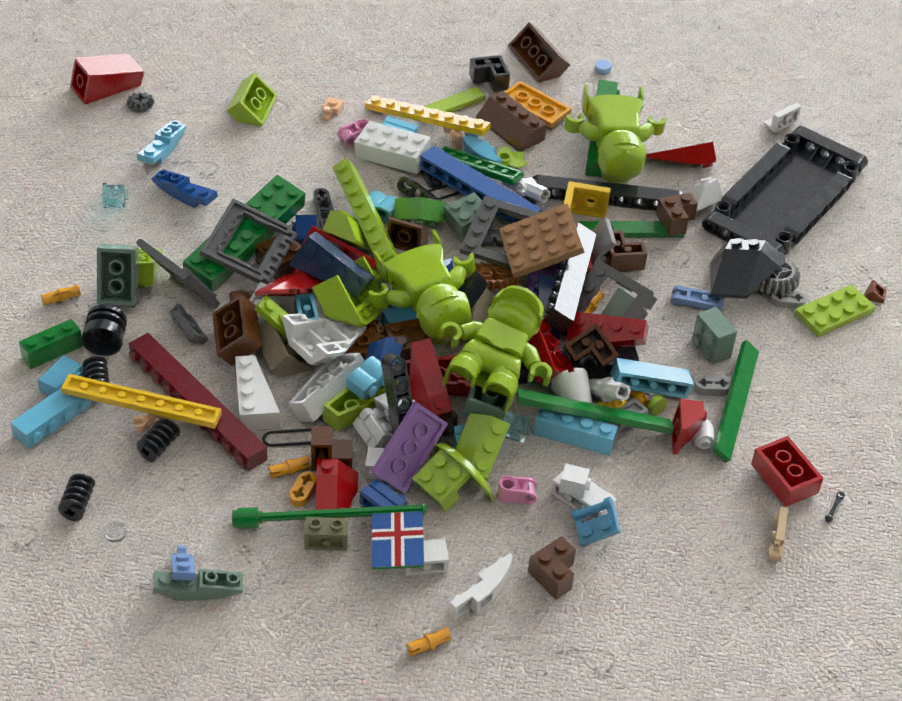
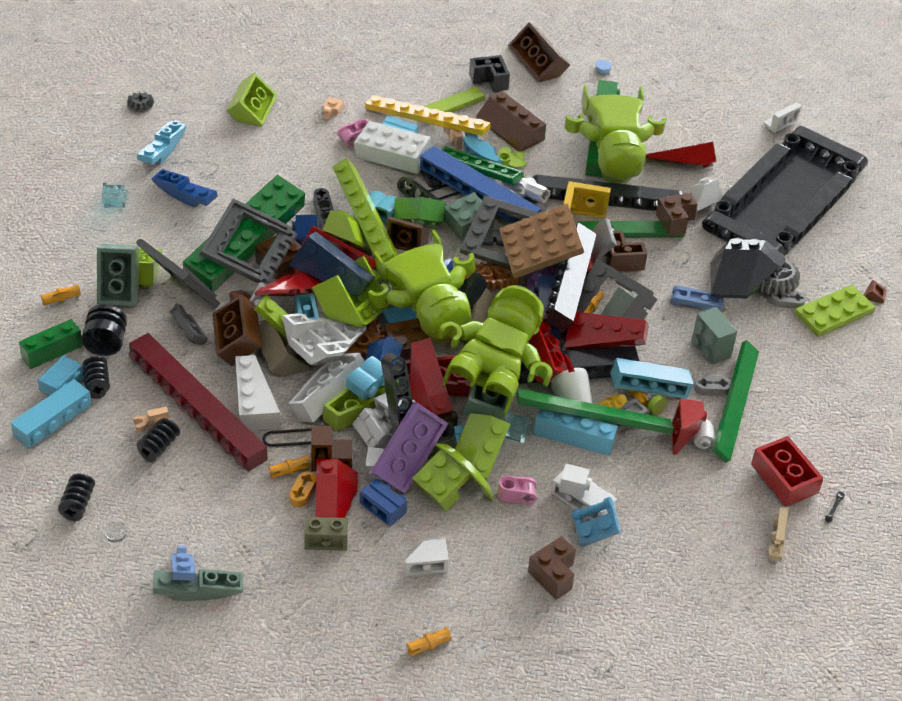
(104, 76): red slope -> none
(141, 401): yellow plate -> none
(395, 530): flag -> none
(489, 585): white slope -> none
(539, 104): light orange plate -> none
(593, 342): reddish brown brick -> none
(609, 390): white piece -> none

